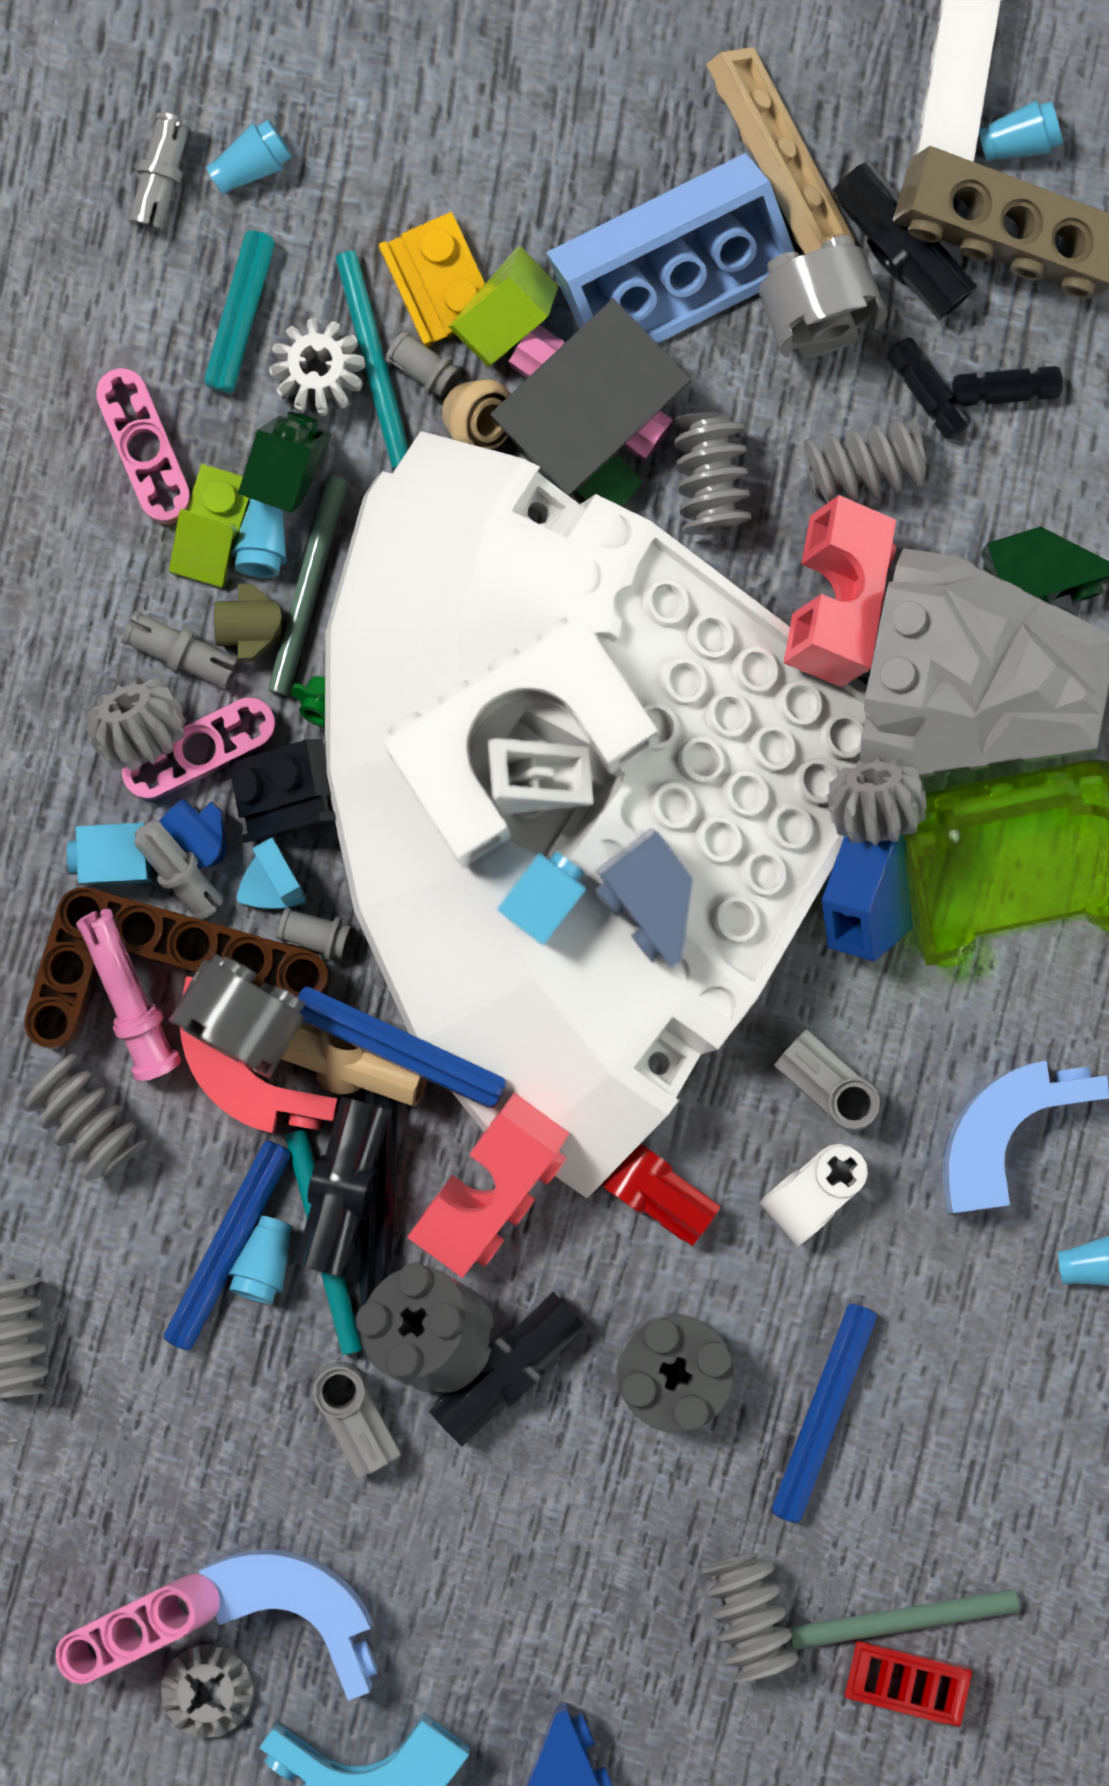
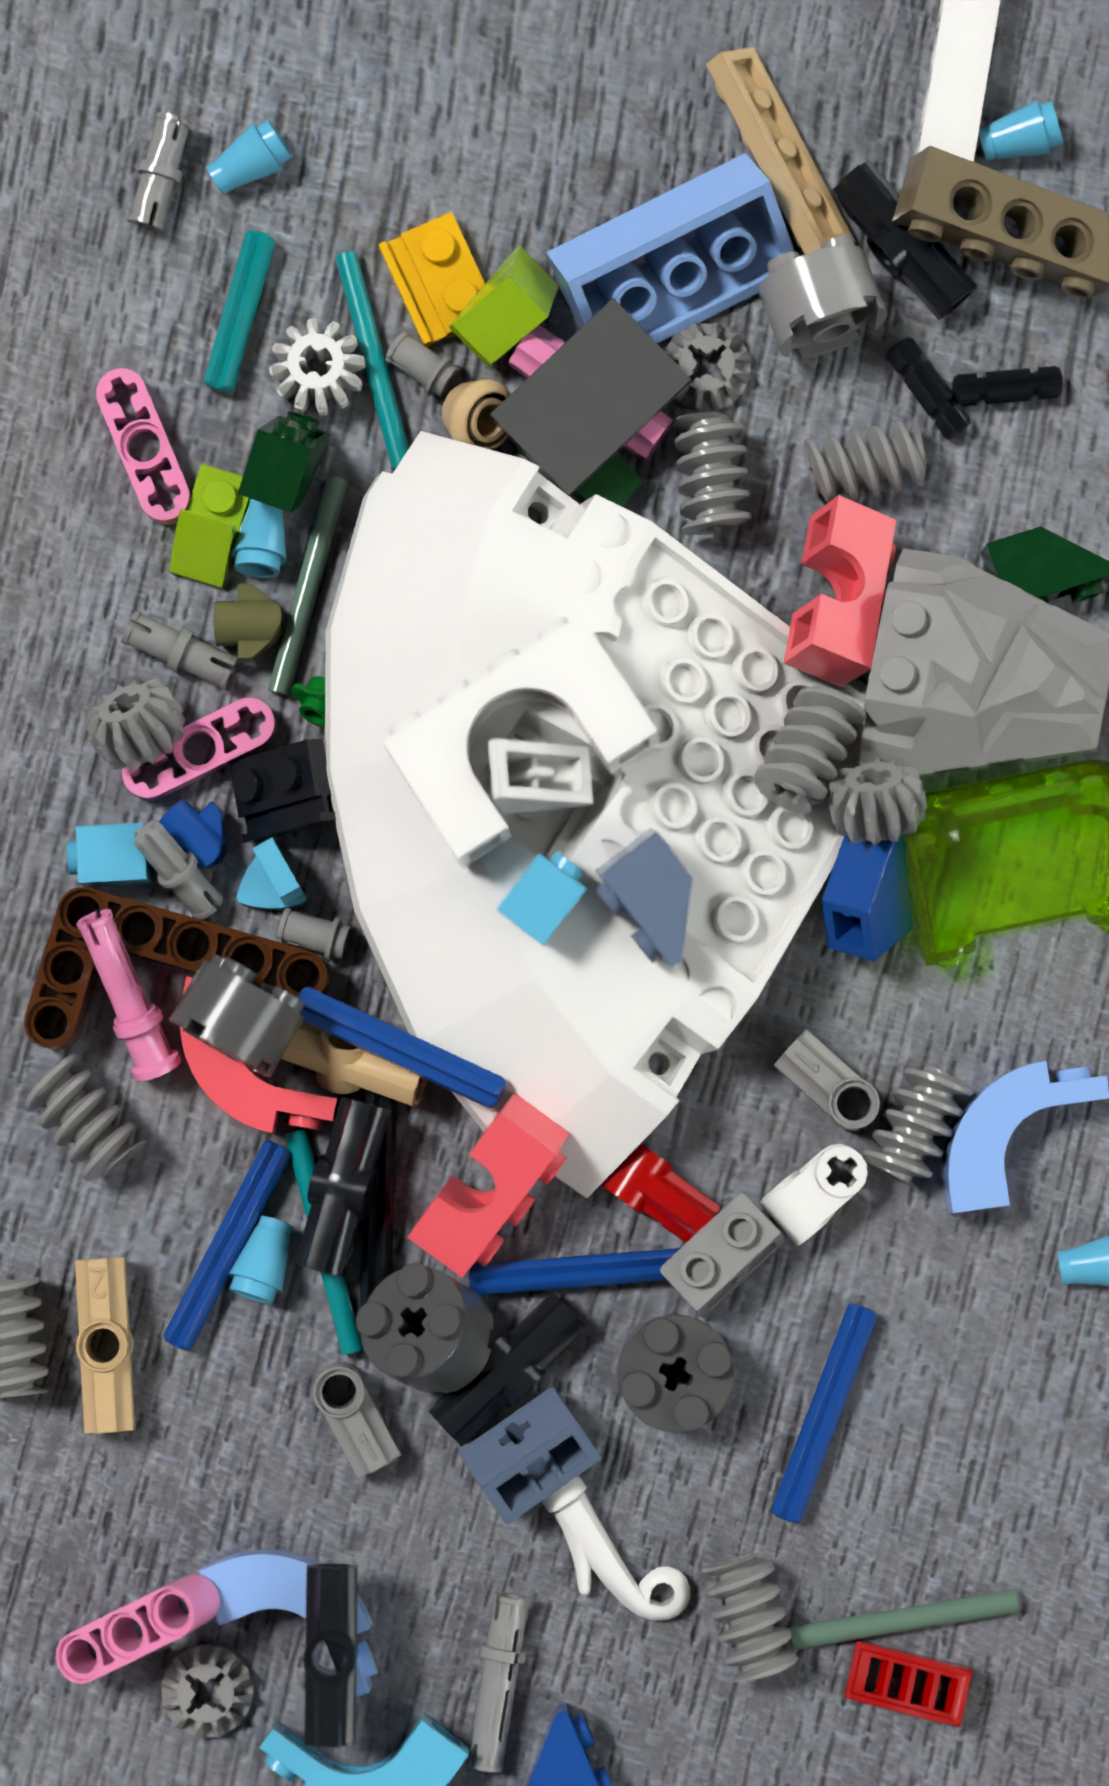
(105, 1384): none -> tan piece
(331, 1692): none -> black piece
(500, 1670): none -> light grey pin
(529, 1455): none -> sand blue brick
(569, 1272): none -> blue axle
(594, 1549): none -> white plant
(722, 1254): none -> light grey bracket
(734, 366): none -> light grey gear
(806, 746): none -> light grey piece
(917, 1124): none -> light grey piece

